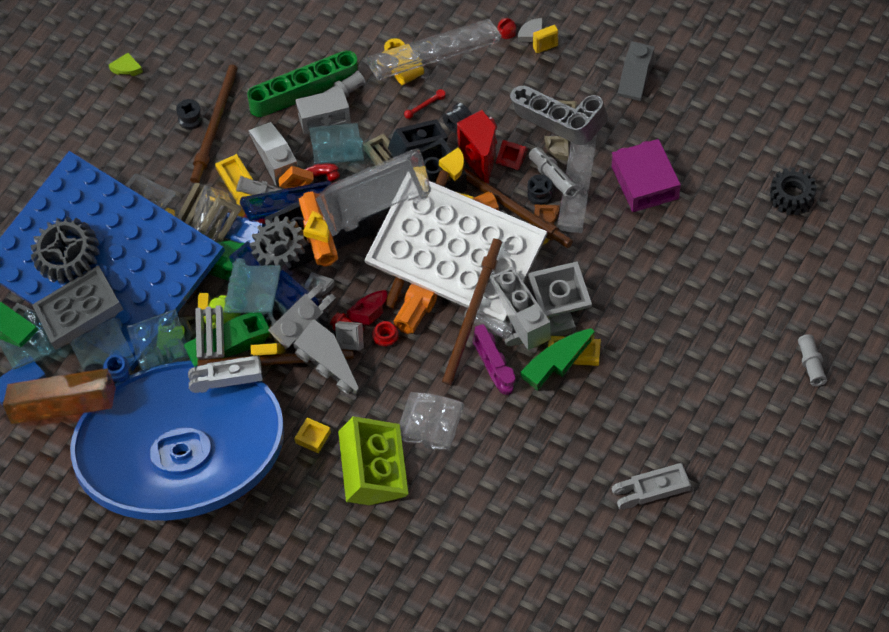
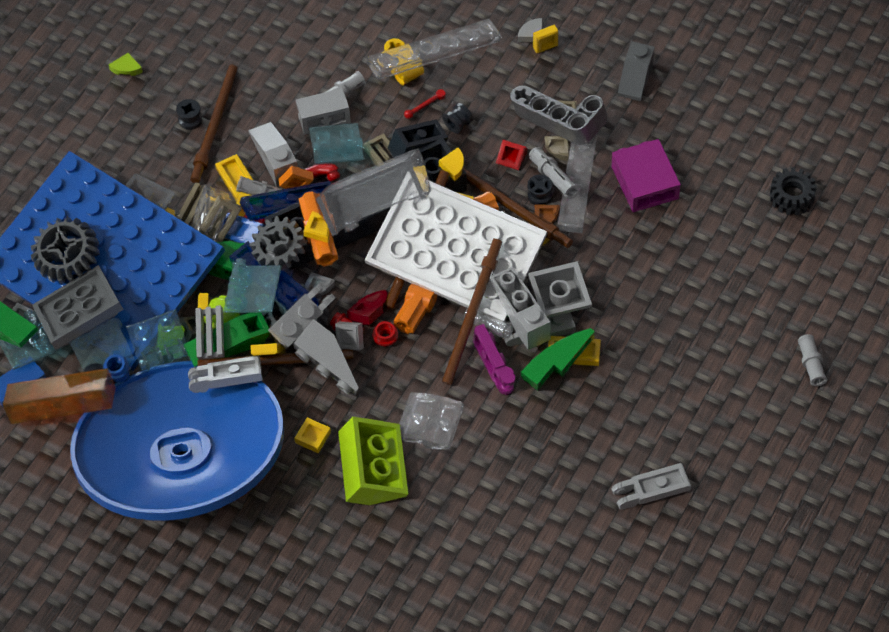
(301, 83): green beam -> none
(478, 143): red slope -> none
(509, 28): red hinge -> none

